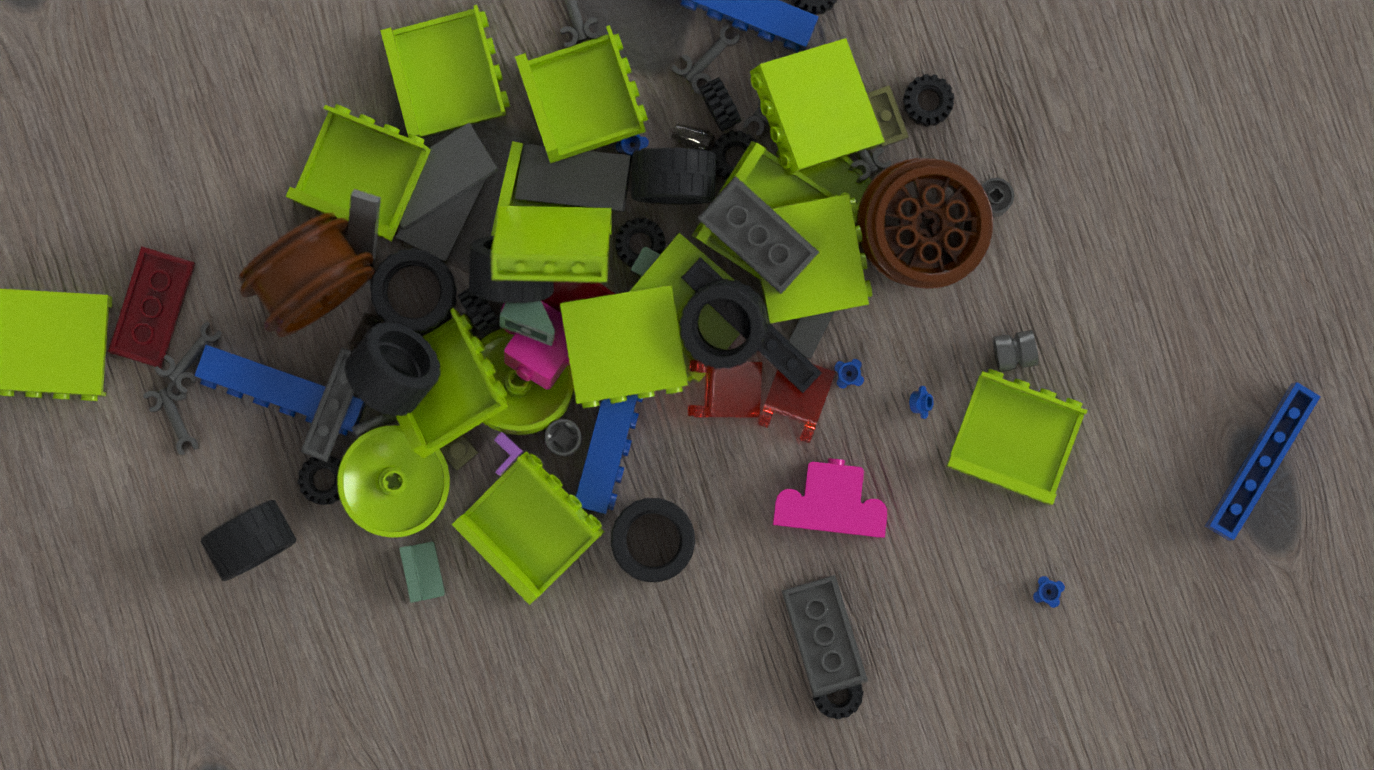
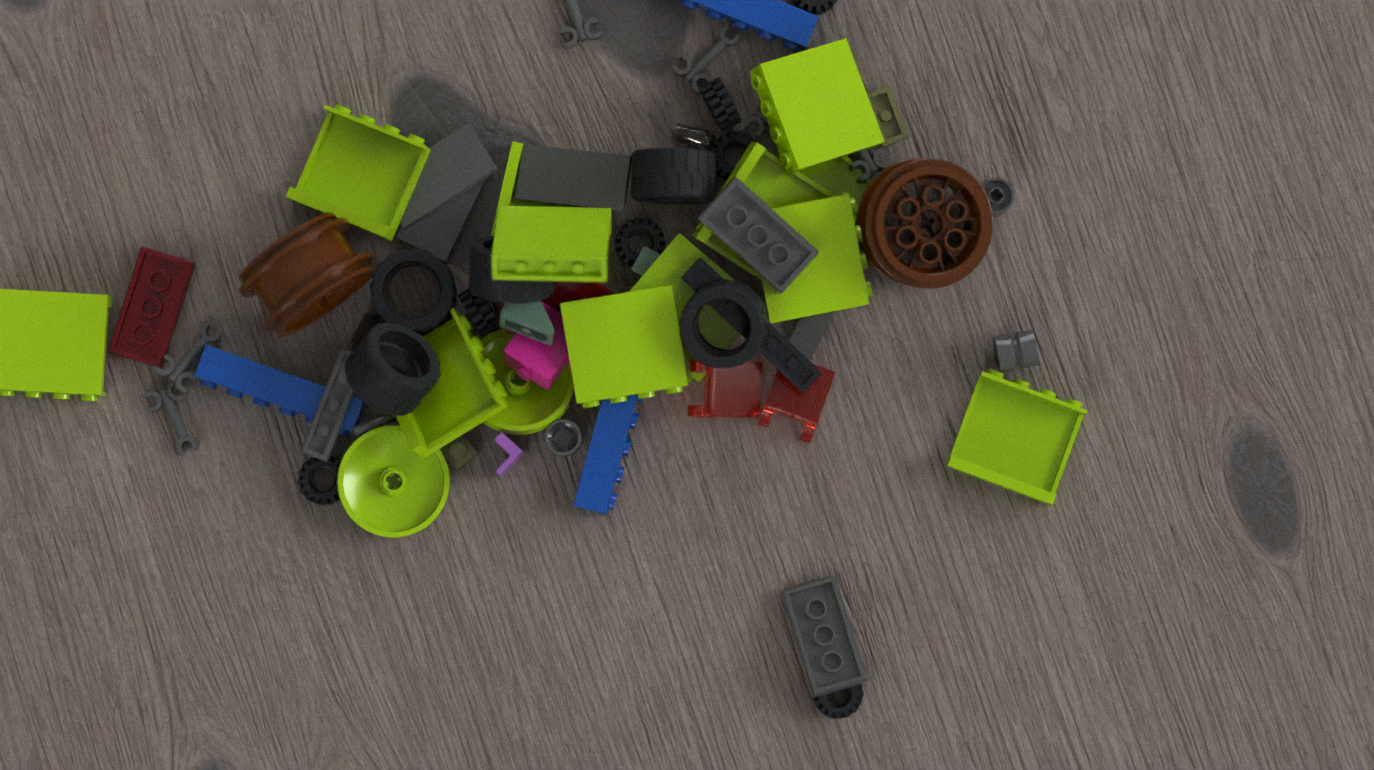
(248, 540): black tyre -> none
(363, 224): dark grey tile -> none
(422, 571): sand green panel -> none
(445, 73): lime panel -> none
(529, 527): lime panel -> none
(582, 96): lime panel -> none
(619, 539): black tyre -> none
(624, 145): blue plate -> none
(831, 502): dark pink brick -> none
(842, 369): blue plate -> none
(921, 402): blue plate -> none
(923, 116): black tyre -> none
(1055, 587): blue plate -> none
(1262, 461): blue brick -> none

